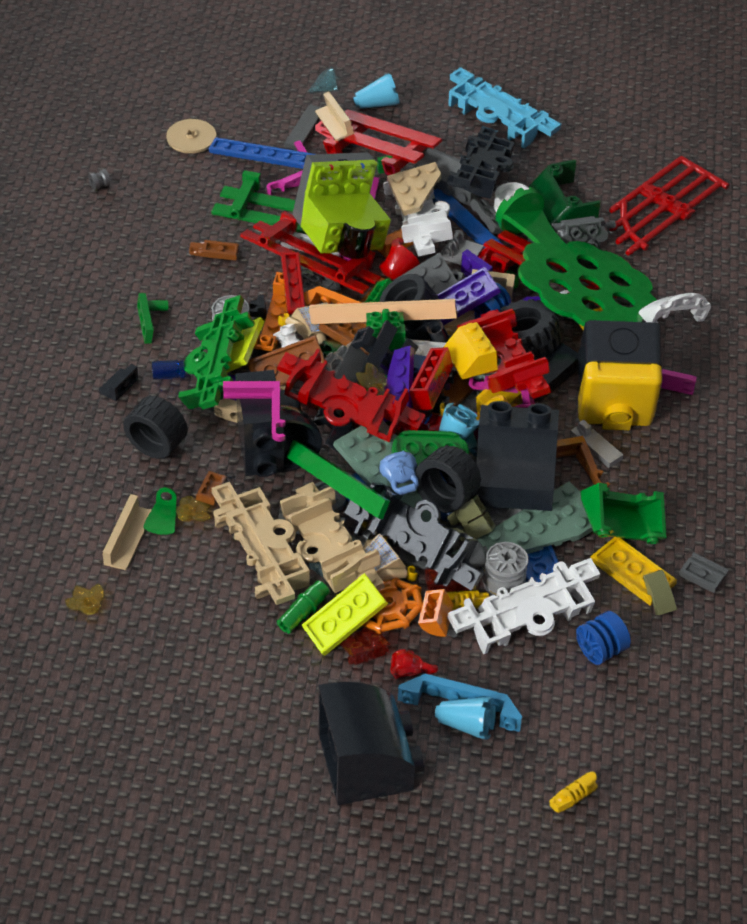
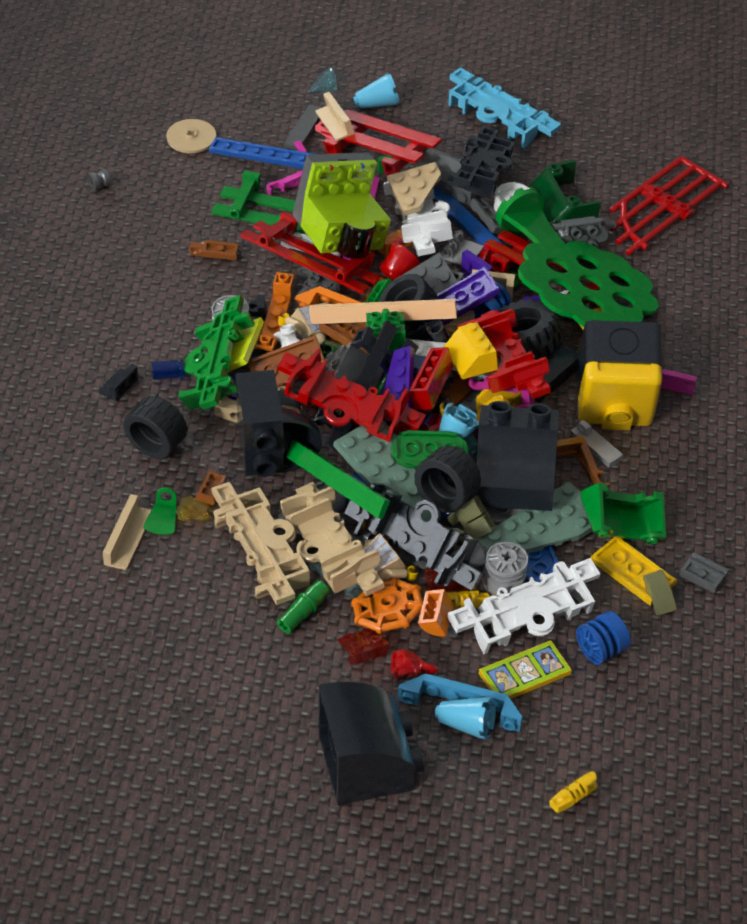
(84, 598): clear yellow plate -> none
(144, 307): green piece -> none
(258, 390): dark pink hinge -> none
(292, 281): red tile -> none
(344, 614): neon yellow tile -> none
(372, 378): clear yellow plate -> none
(400, 469): medium blue piece -> none
(526, 670): none -> tile
(696, 302): white windscreen -> none

